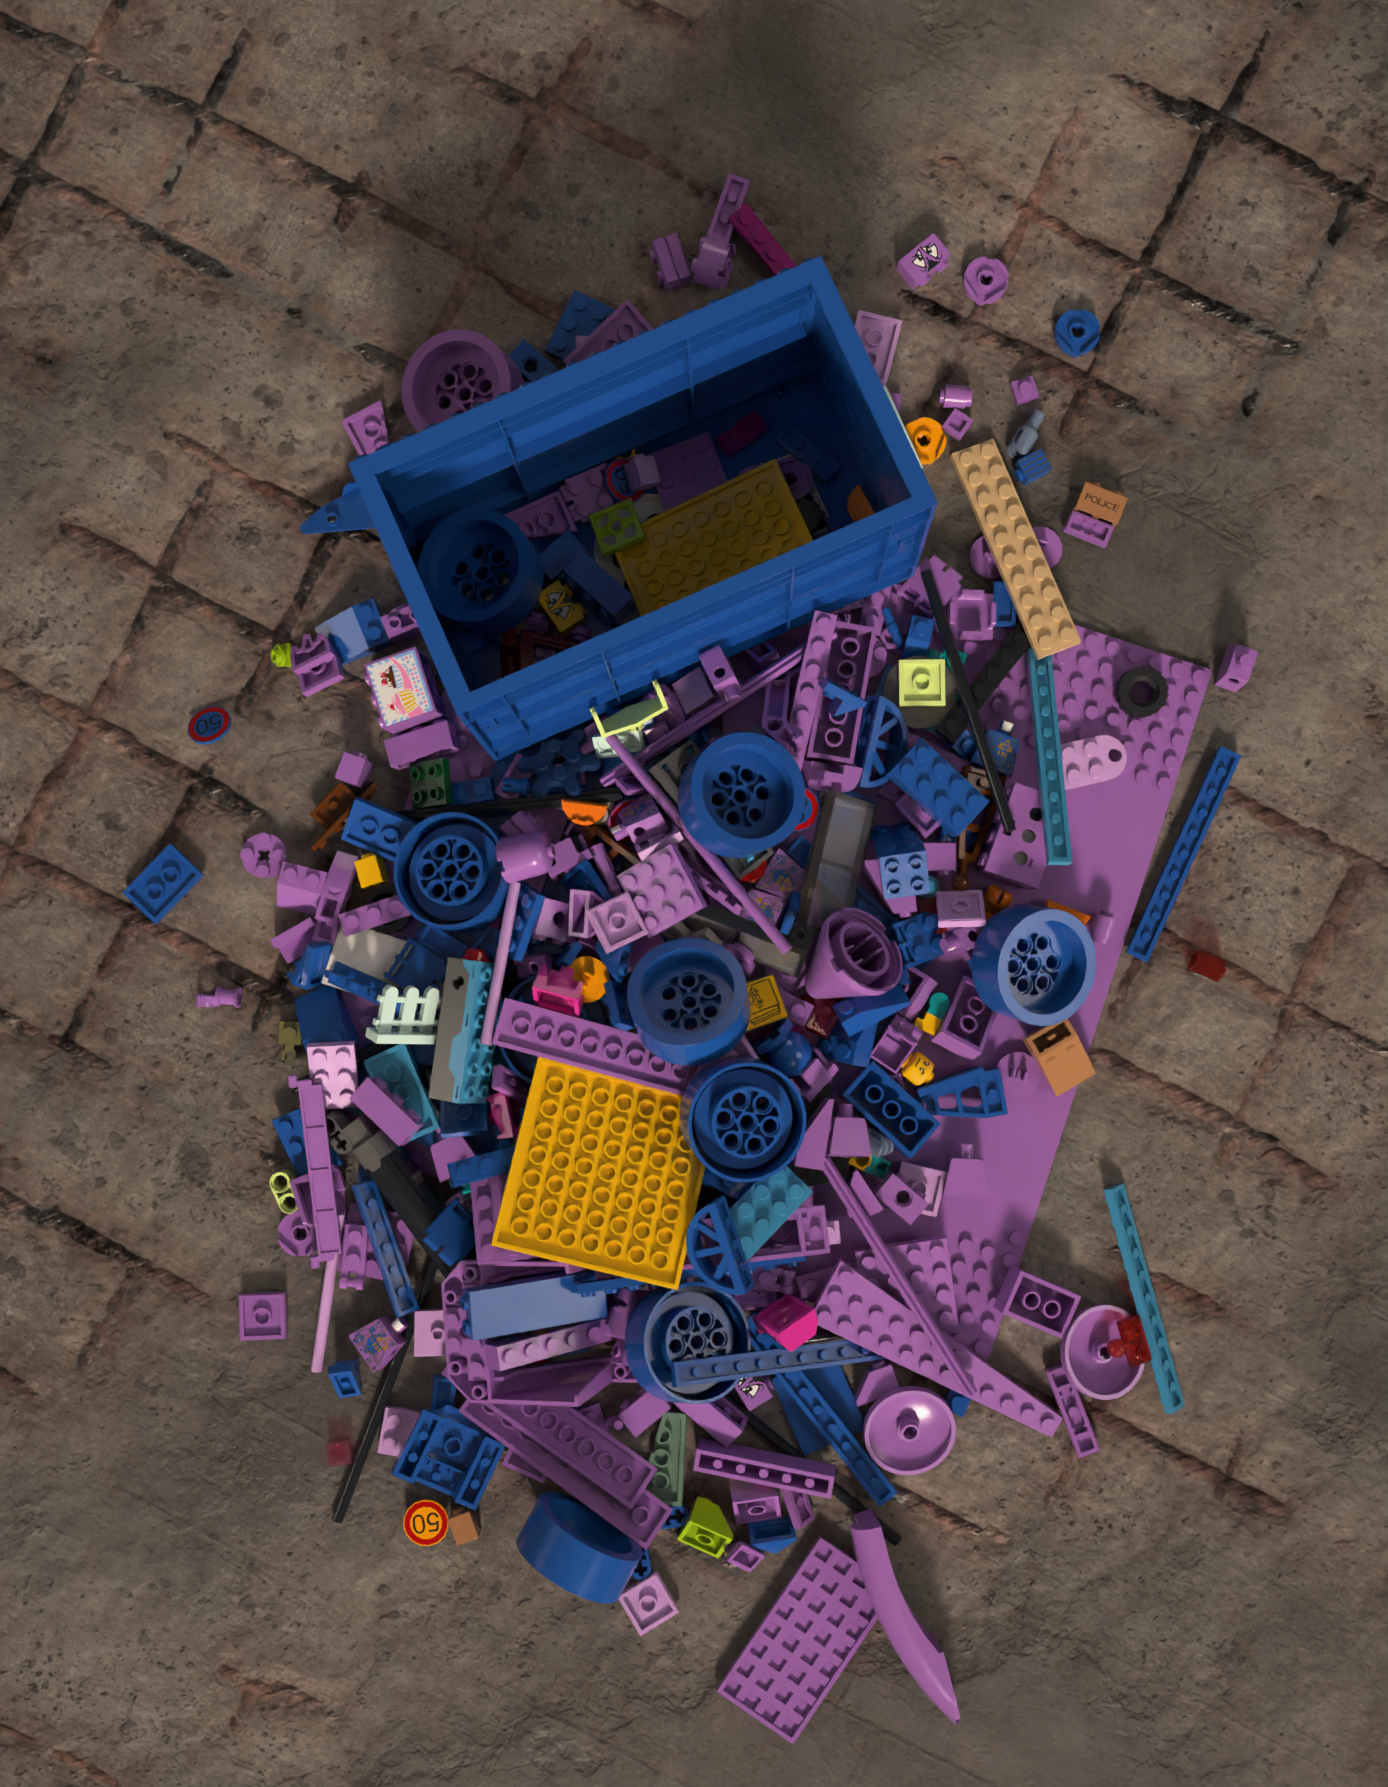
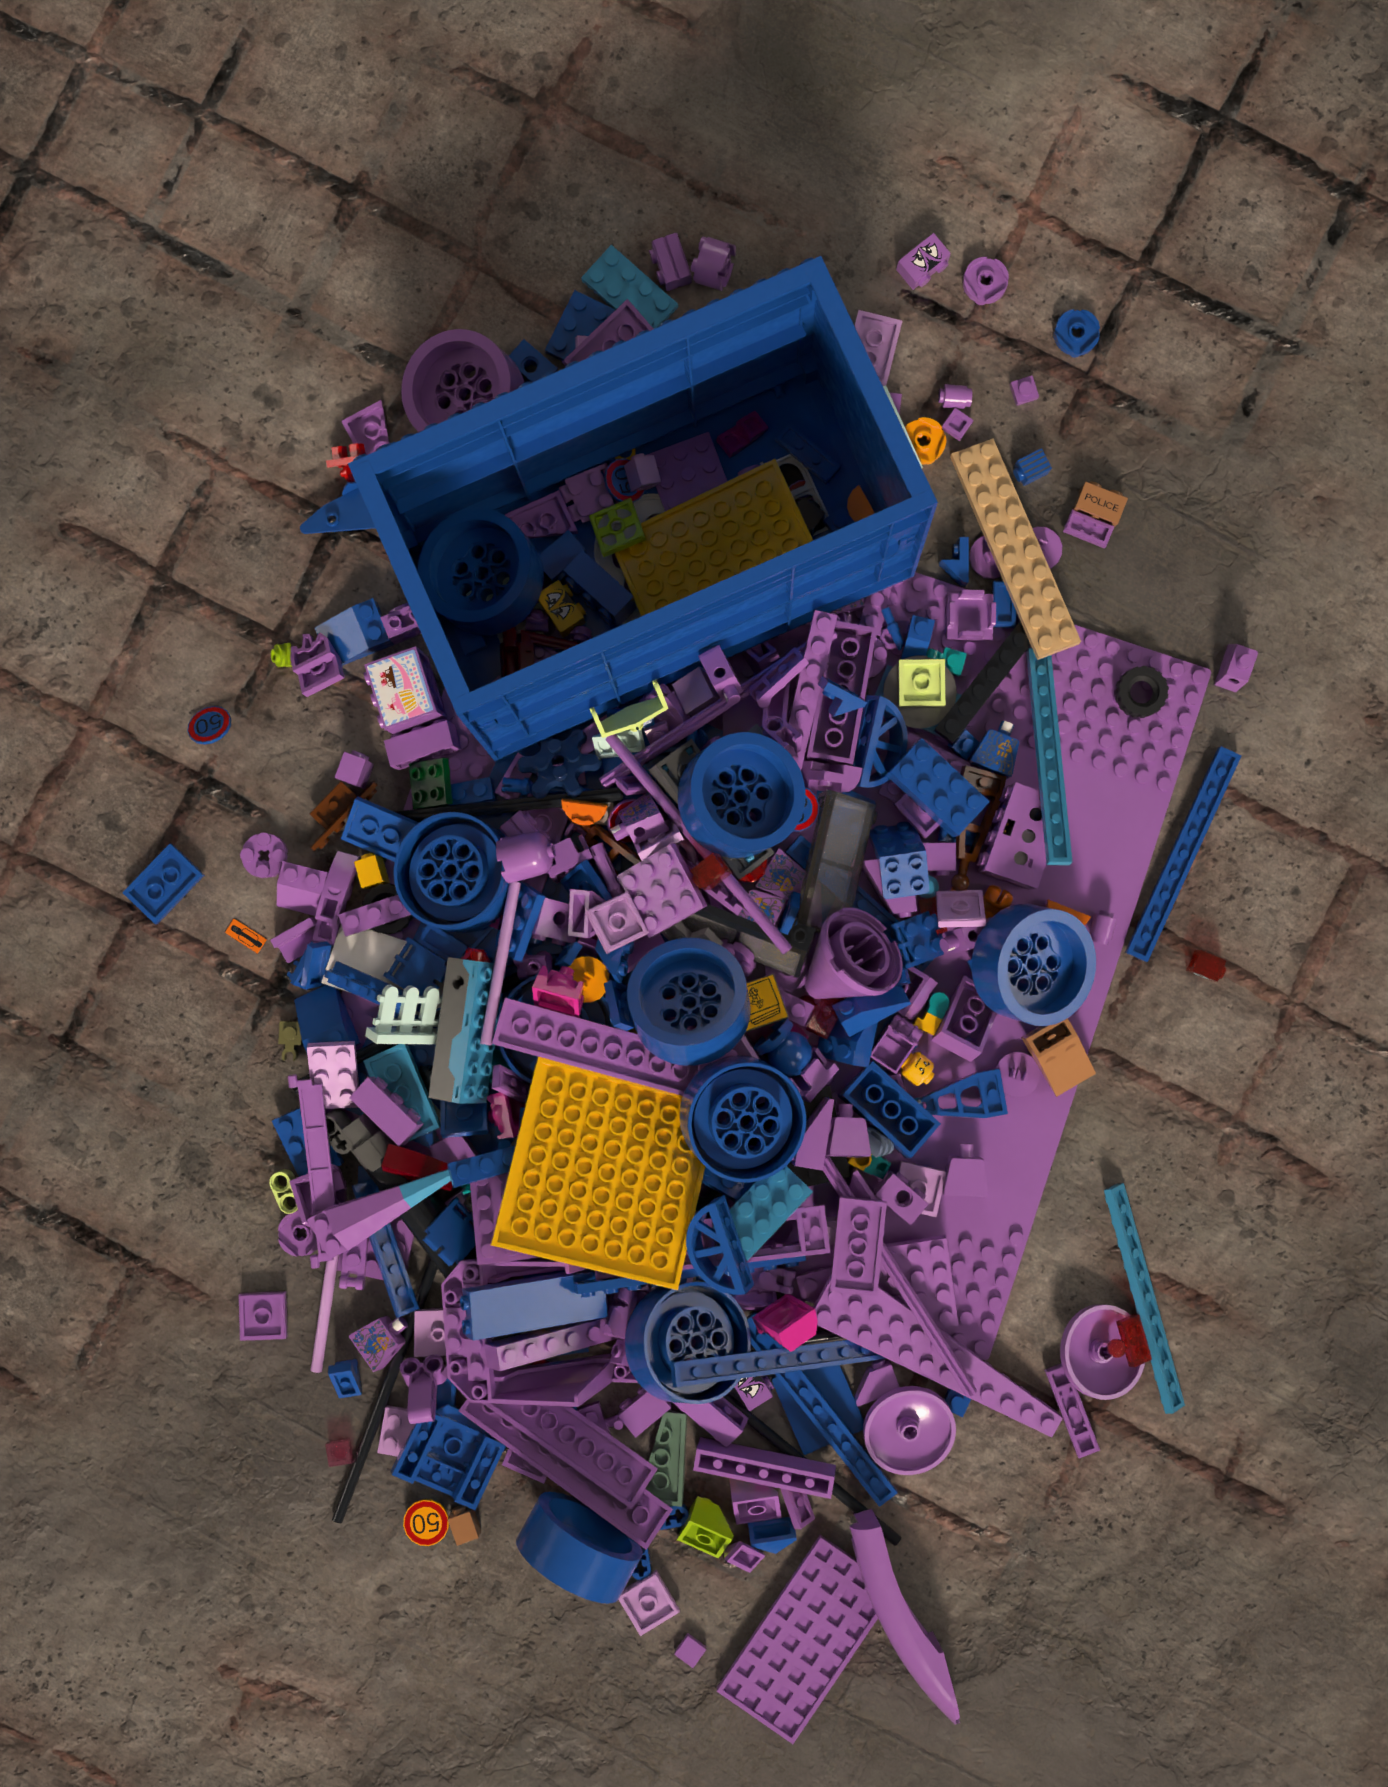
(221, 996): medium lavender connector -> none
(245, 936): none -> orange sticker
(340, 458): none -> red hips
(351, 1222): none -> medium lavender plate
(412, 1164): none -> dark red slope
(422, 1384): none -> medium lavender piece
(618, 279): none -> dark azure plate
(690, 1650): none -> medium lavender tile
(710, 872): none -> clear red brick
(730, 201): medium lavender plate -> none
(760, 240): magenta plate -> none
(778, 677): none -> medium lavender plate
(799, 471): medium lavender plate -> none
(858, 1246): none -> medium lavender plate
(946, 583): medium lavender plate -> none
(949, 1081): blue tile -> none
(958, 568): none -> blue slope
(968, 701): black piece -> none
(1025, 436): sand blue arm -> none
(1037, 1301): medium lavender brick -> none
(1088, 761): lavender plate -> none

